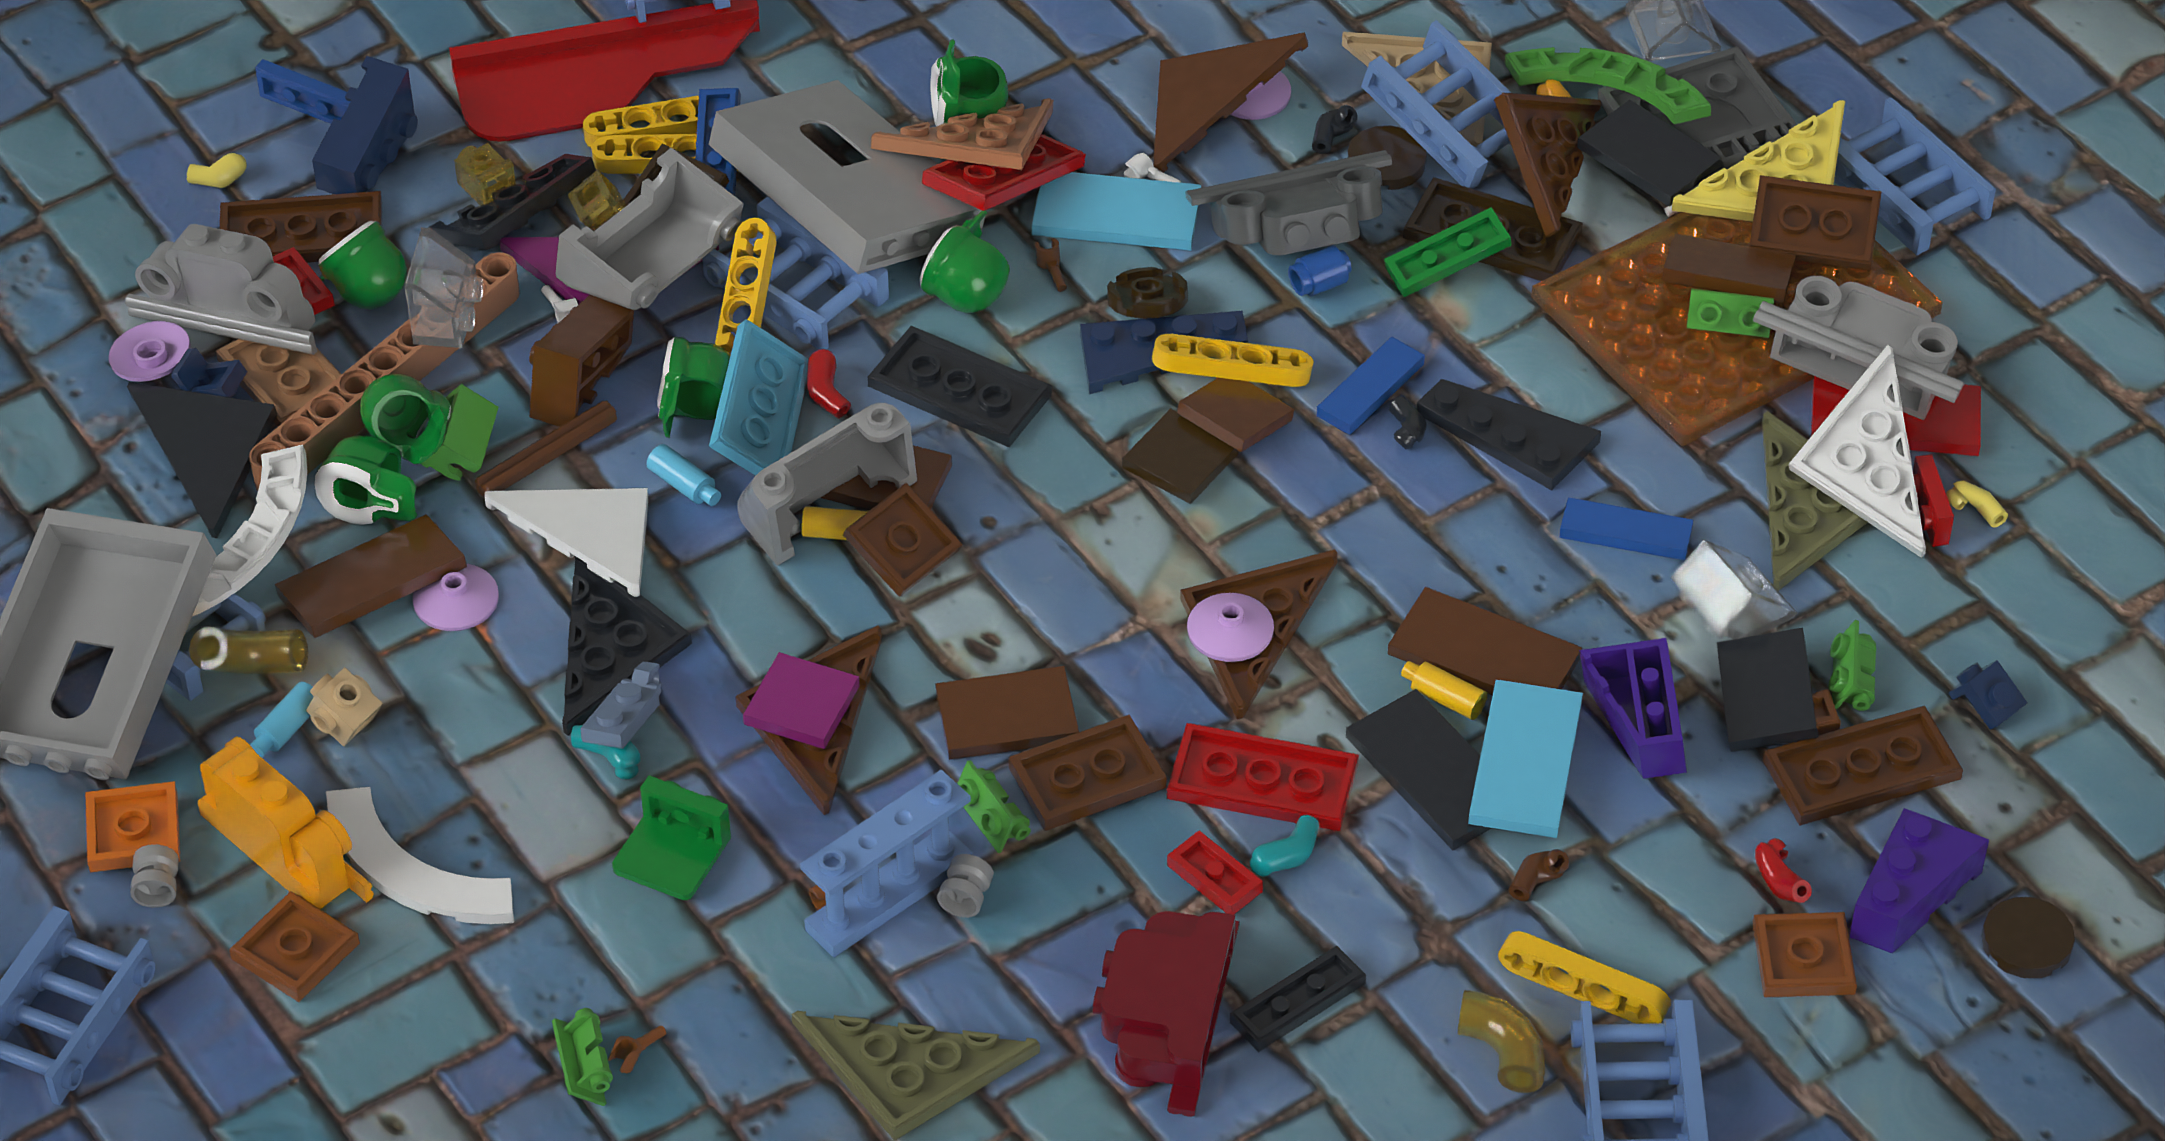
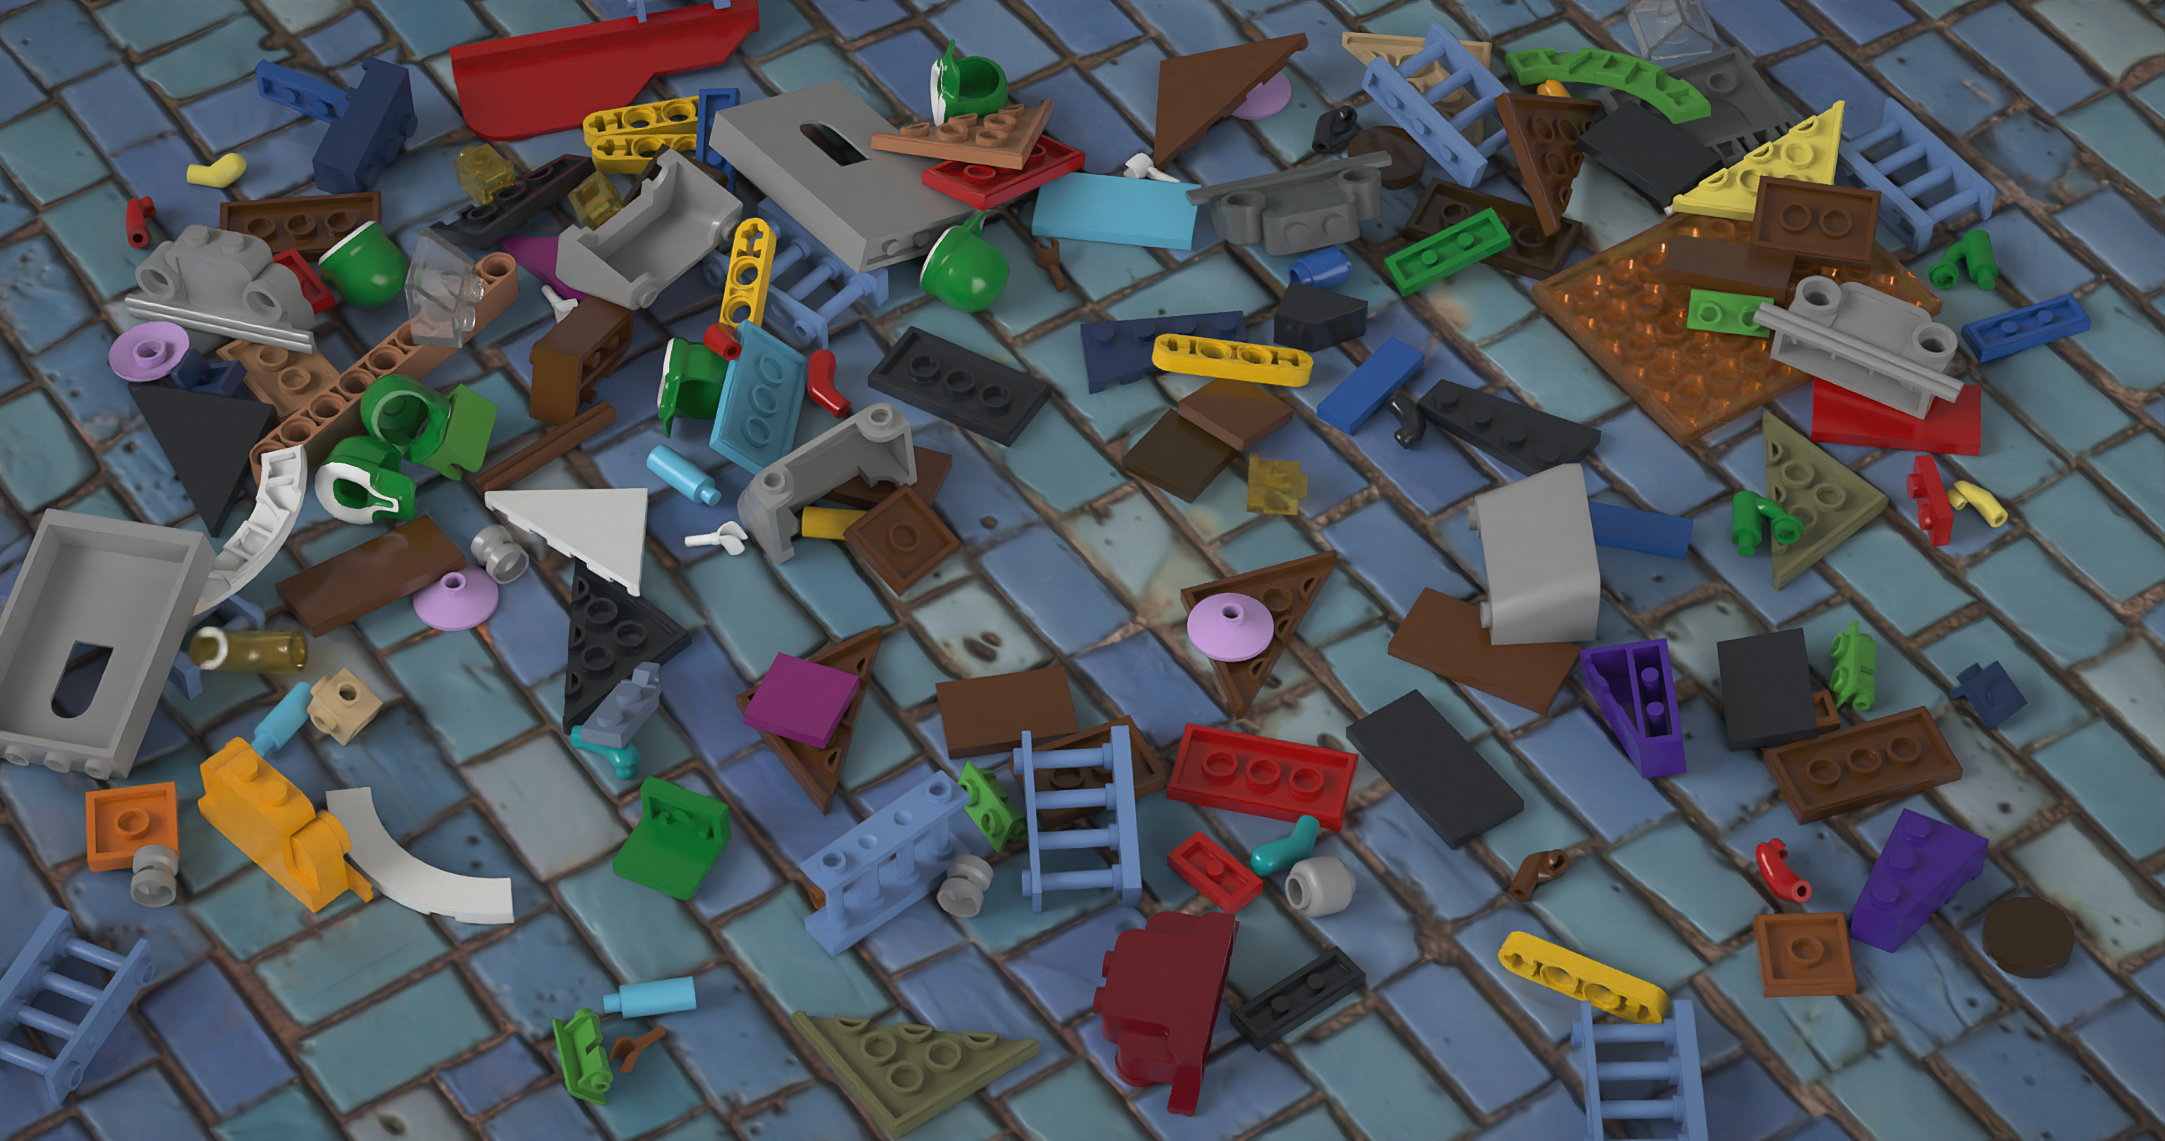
(136, 227): none -> red arm
(294, 946): dark orange tile -> none
(498, 552): none -> light grey wheel
(652, 998): none -> medium azure cylinder
(721, 340): none -> red arm
(727, 535): none -> white hand
(1118, 836): none -> medium blue fence
(1147, 293): dark brown tile -> none
(1275, 486): none -> clear yellow brick
(1317, 318): none -> black slope
(1320, 886): none -> light grey head
(1445, 689): yellow cylinder -> none
(1510, 1035): clear yellow cylinder -> none
(1525, 758): medium azure tile -> none
(1538, 559): none -> light grey windscreen
(1730, 593): clear slope -> none
(1747, 522): none -> green plant
(1865, 456): white tile -> none
(1979, 257): none -> green plant
(2025, 327): none -> blue tile

